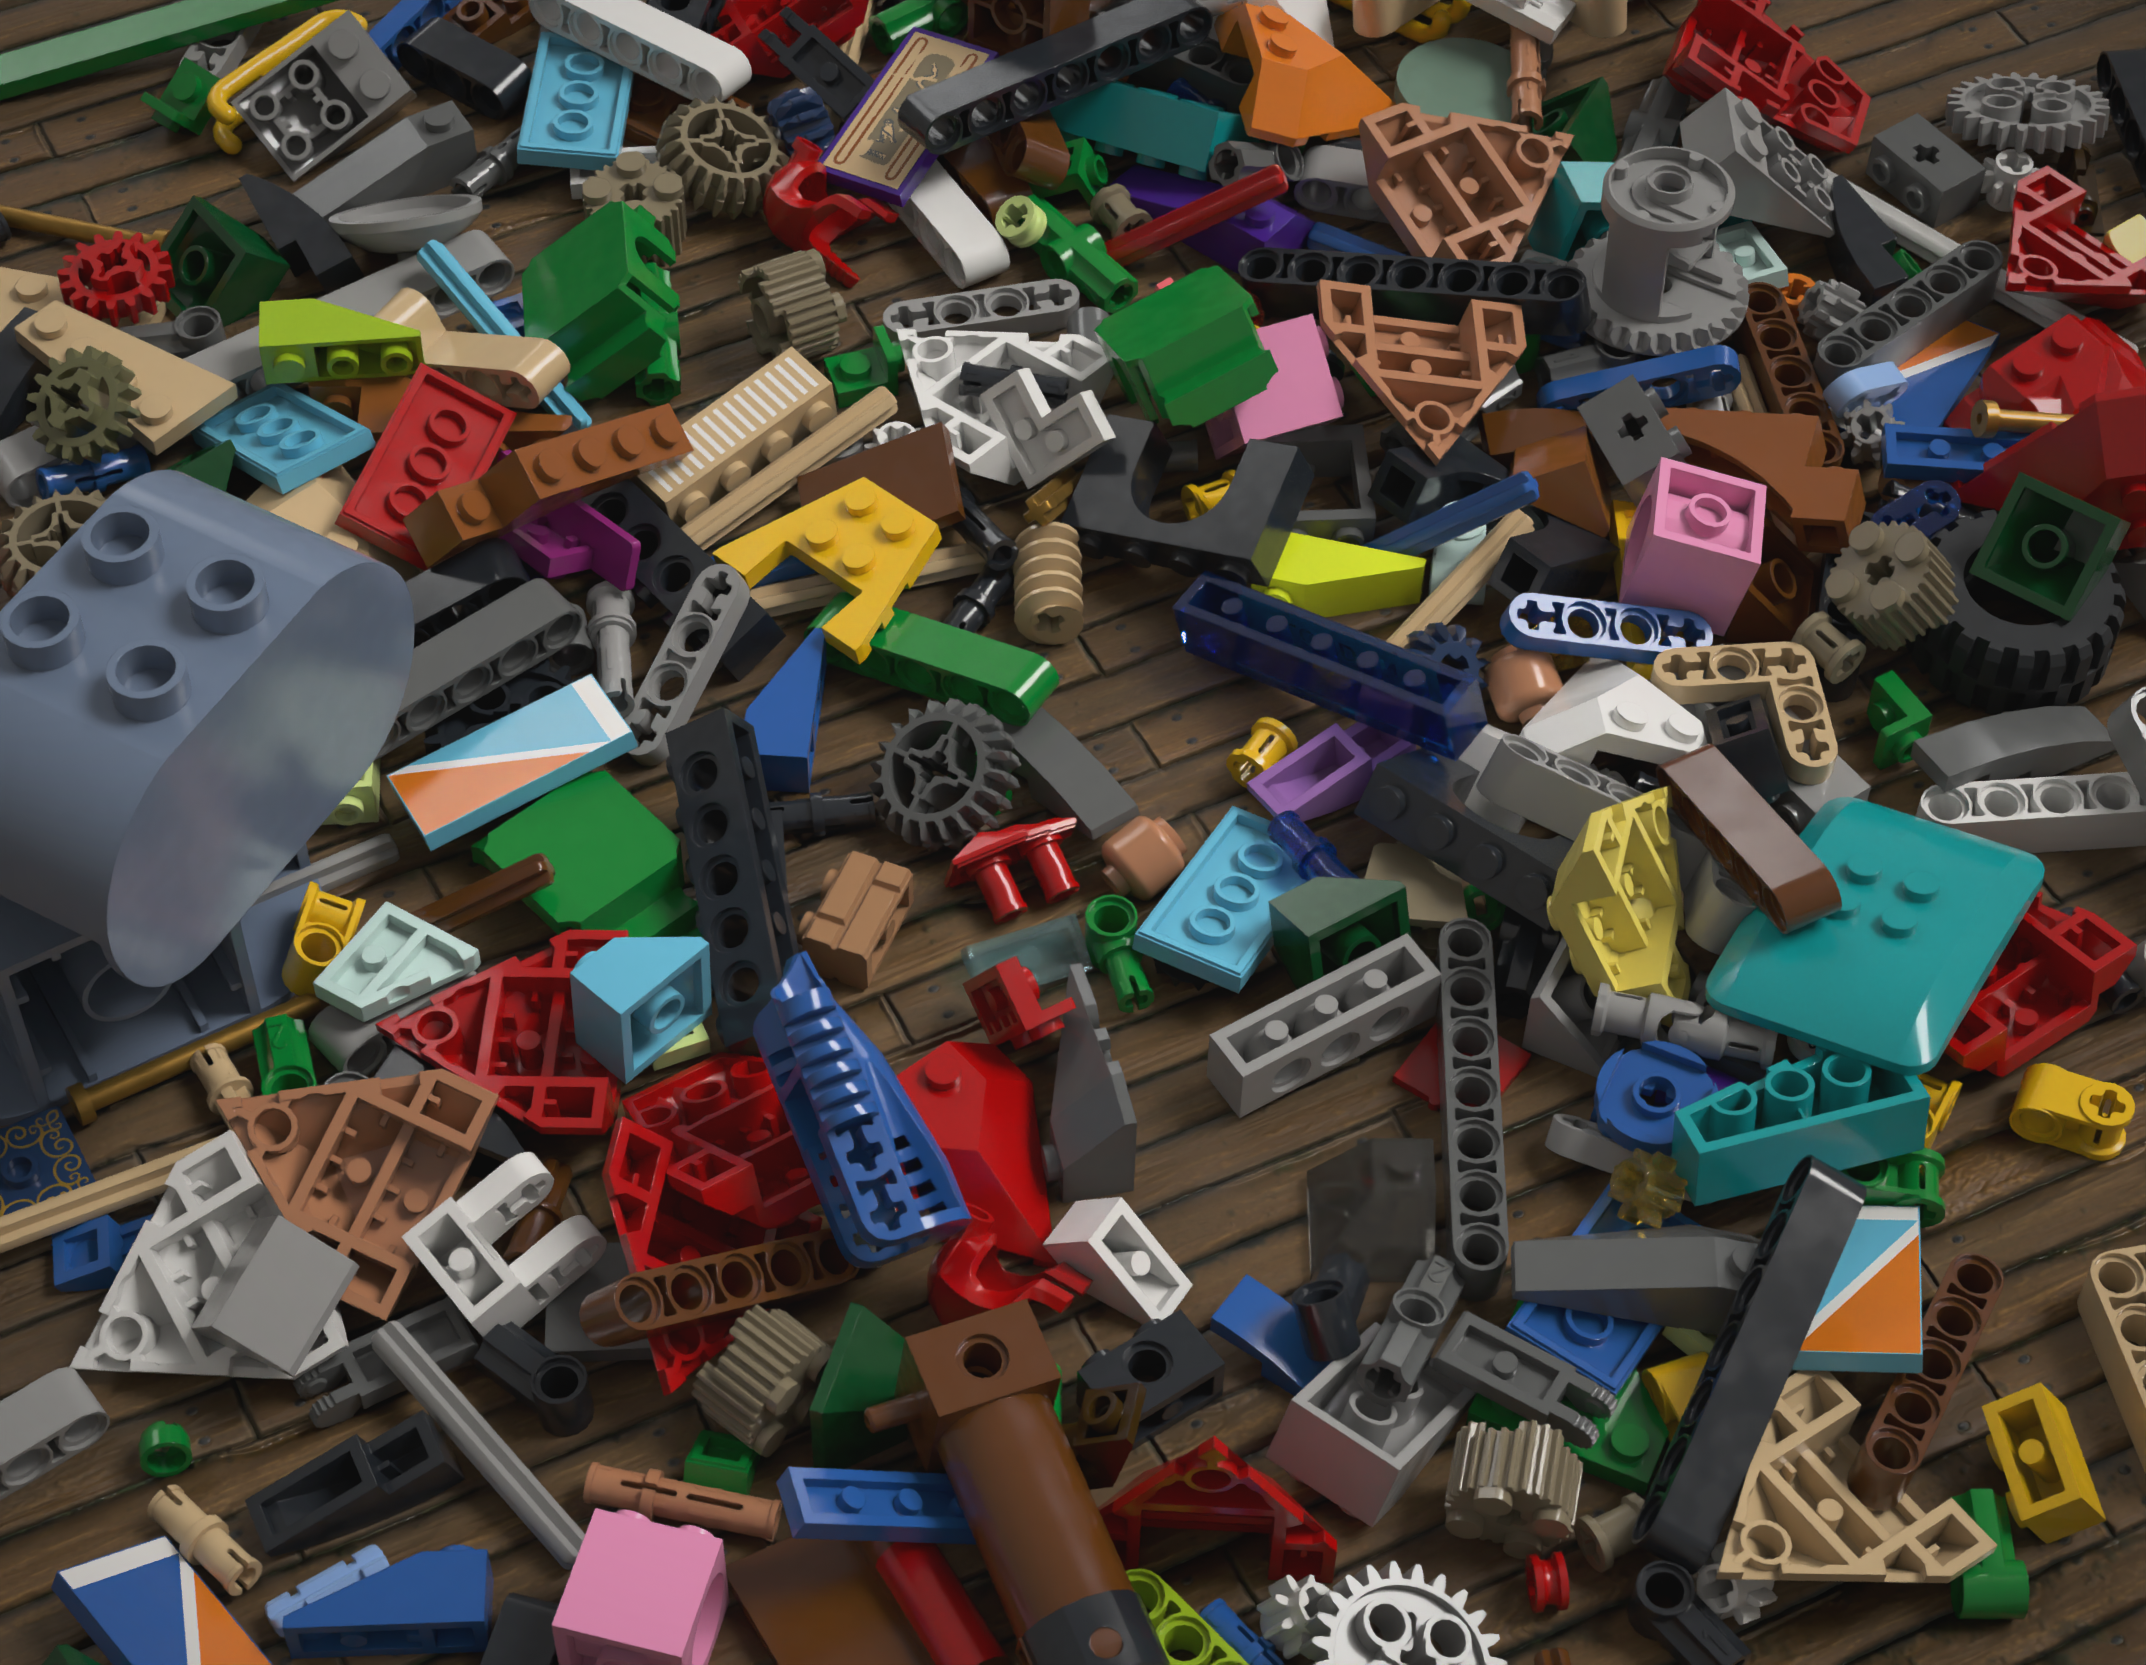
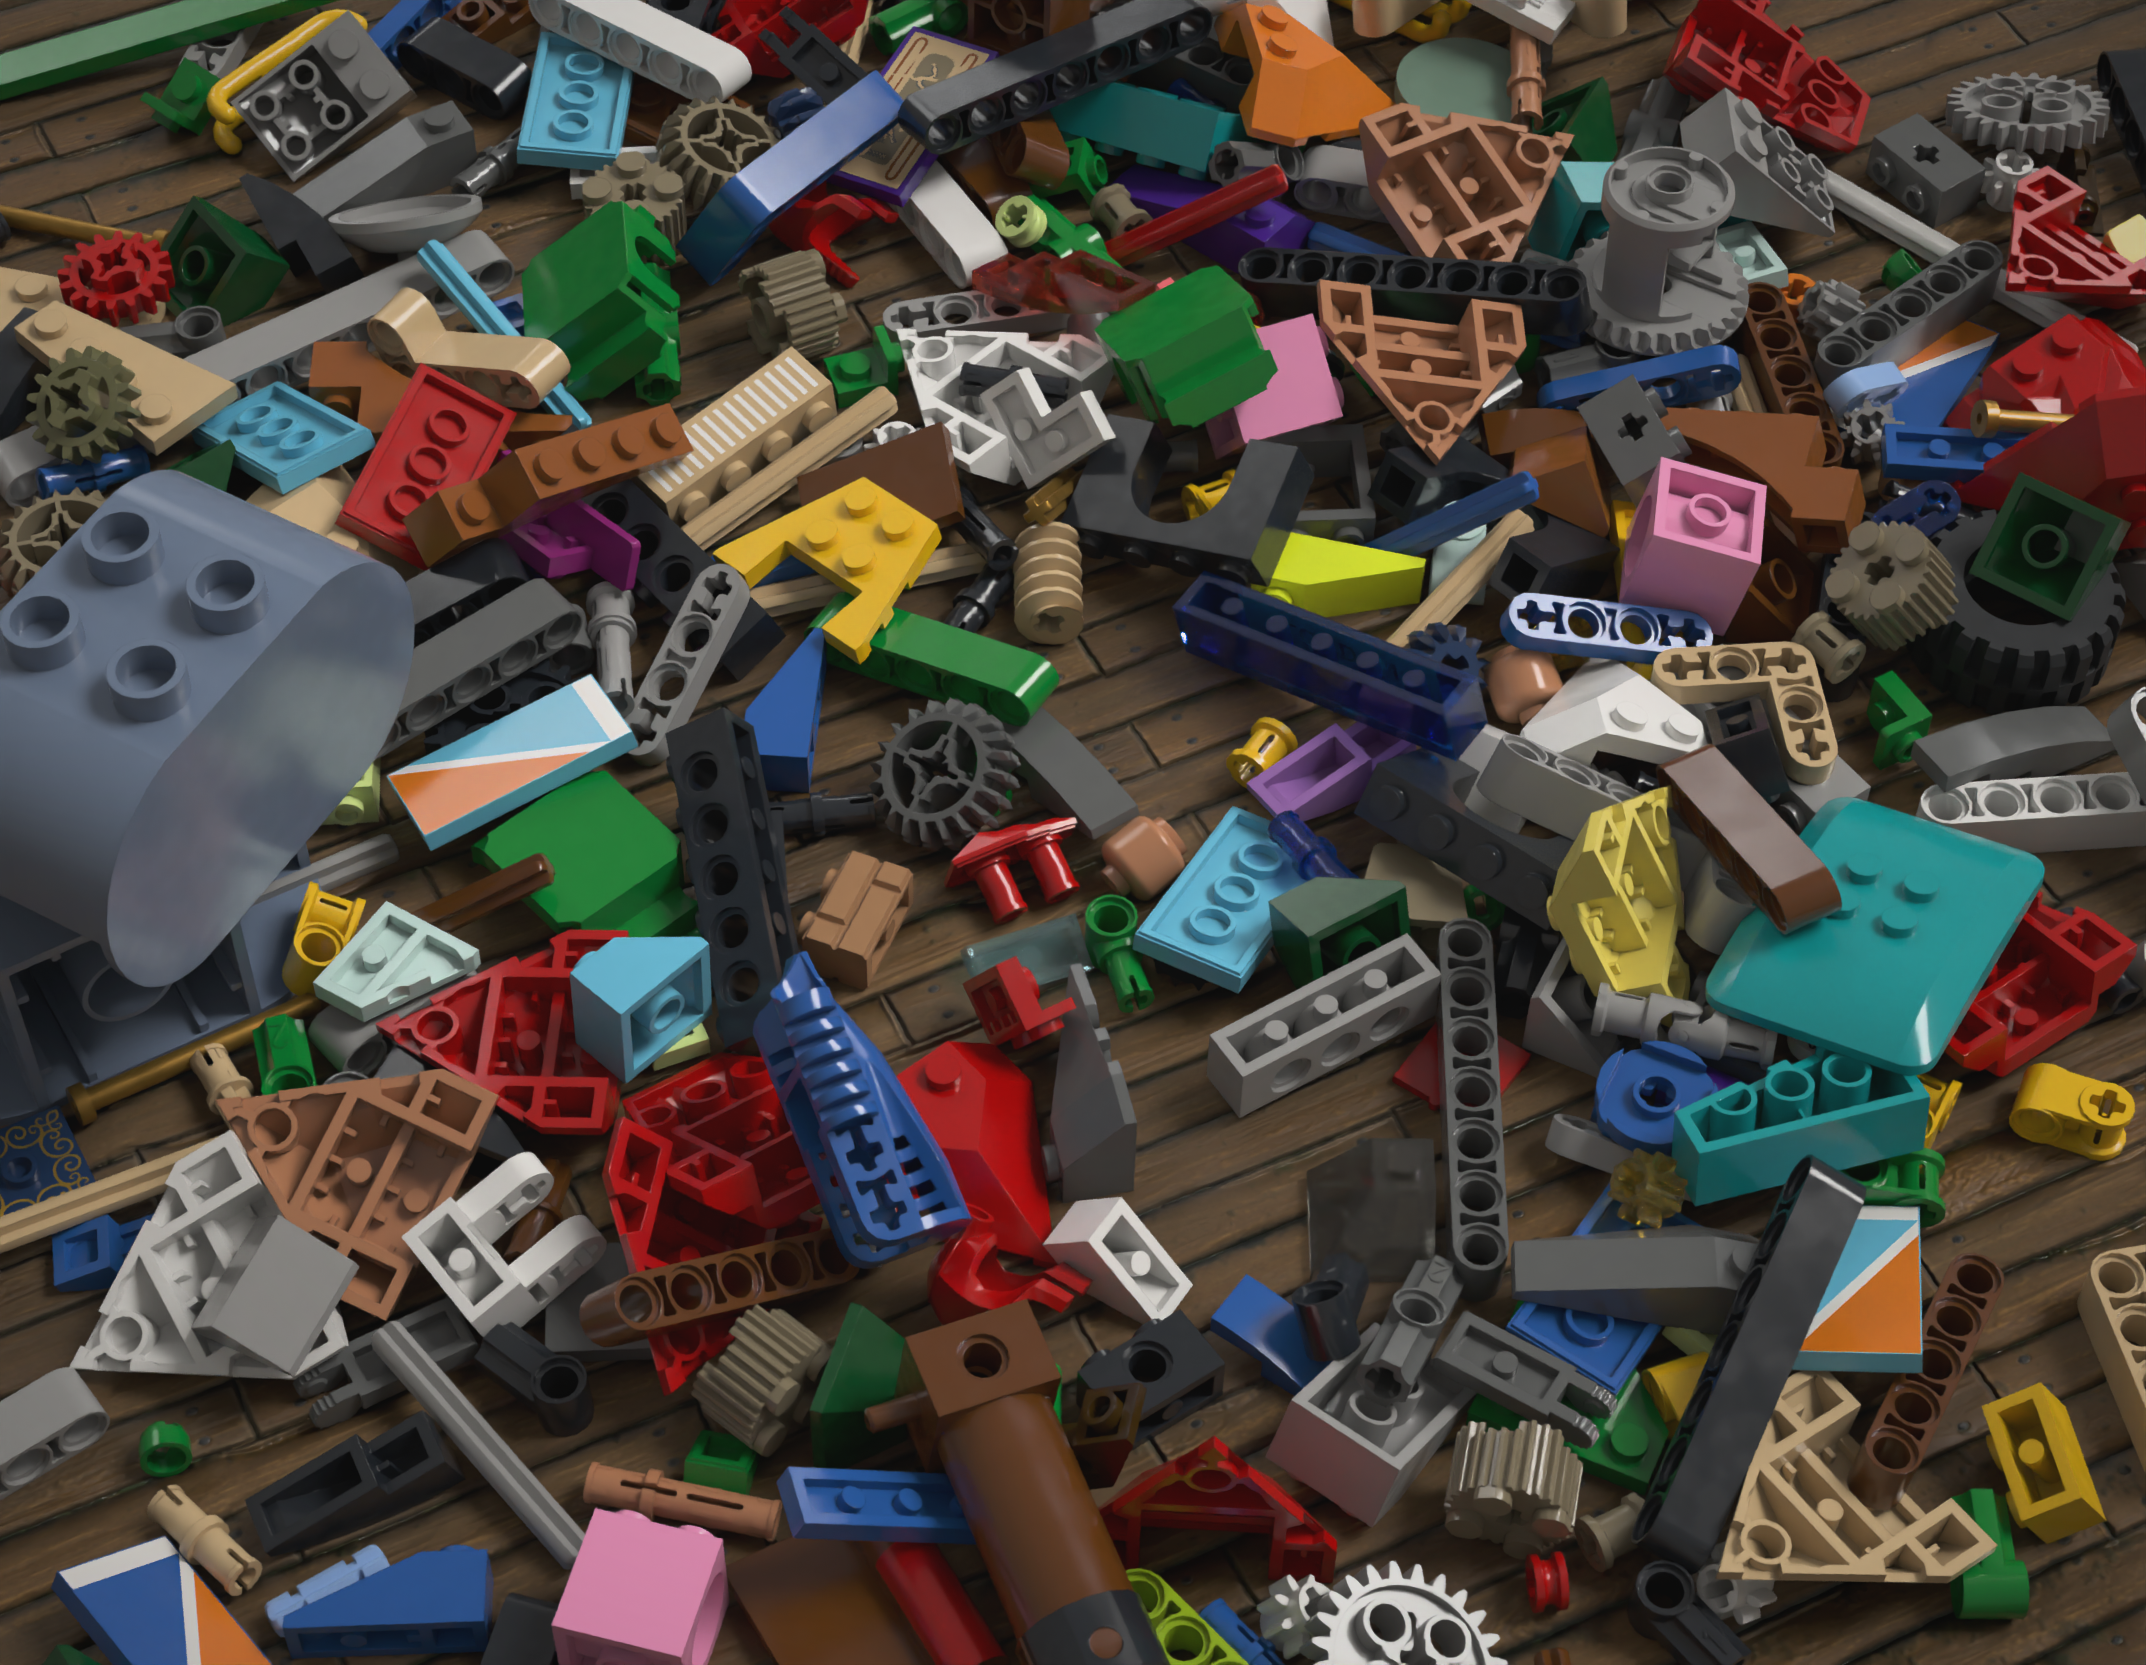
(329, 342): lime slope -> none
(787, 174): none -> beam
(1064, 285): none -> clear red slope
(1861, 246): black slope -> none

